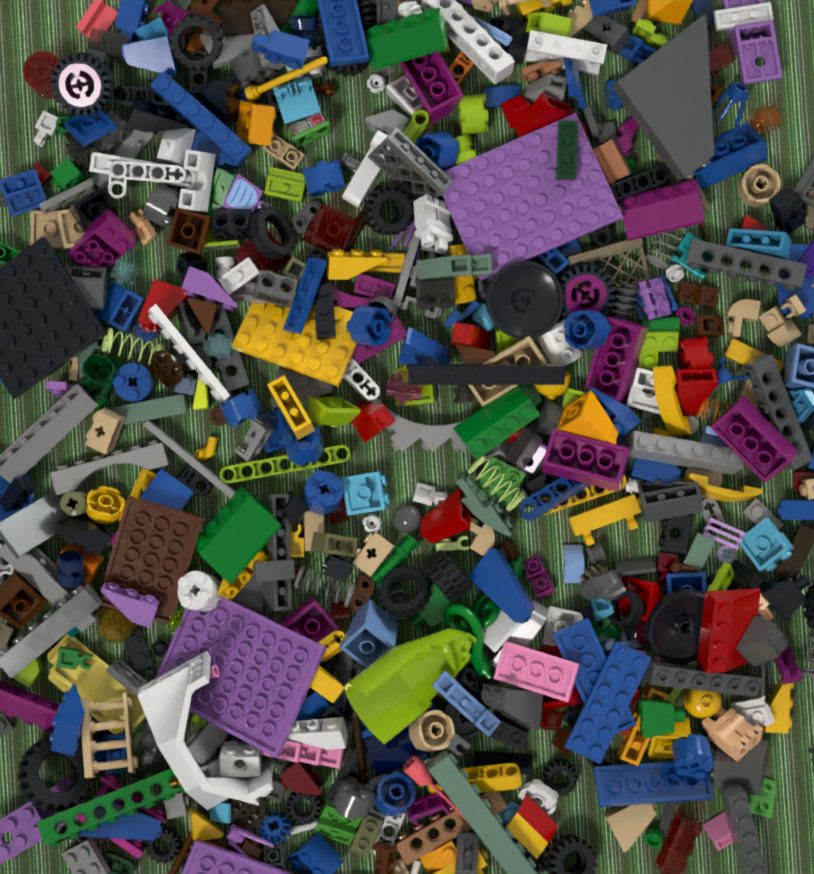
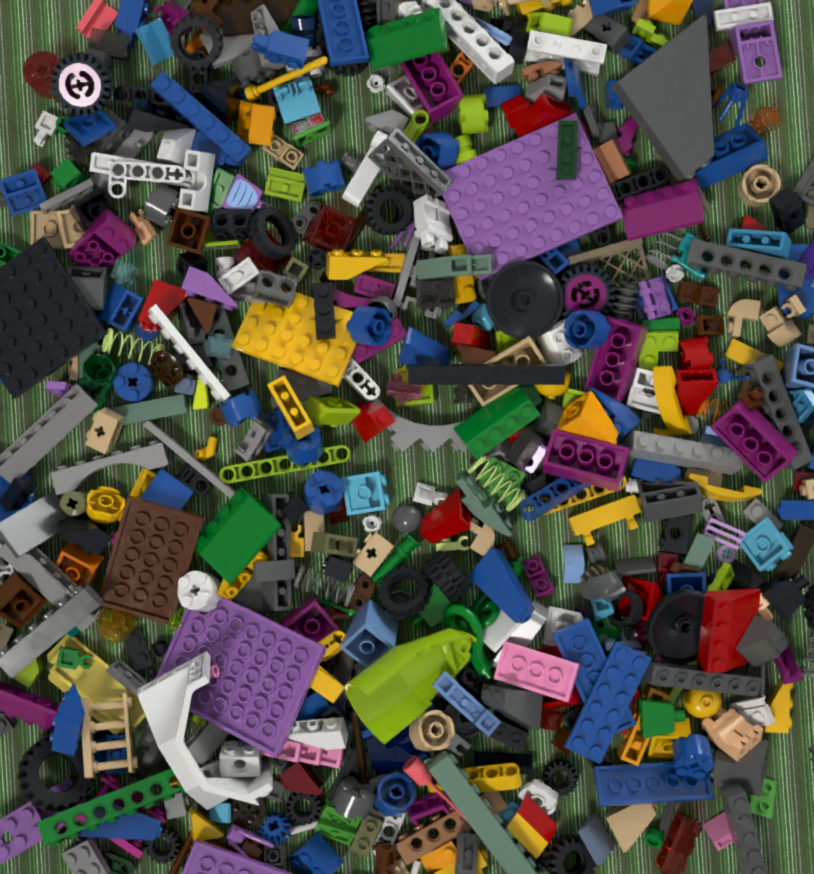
(70, 568): dark blue wheel -> none
(134, 606): medium lavender slope -> none
(152, 55): slope -> none
(305, 295): blue plate -> none
(350, 612): none -> green hinge
(596, 838): none -> sand blue tile
(752, 398): none -> reddish brown tile

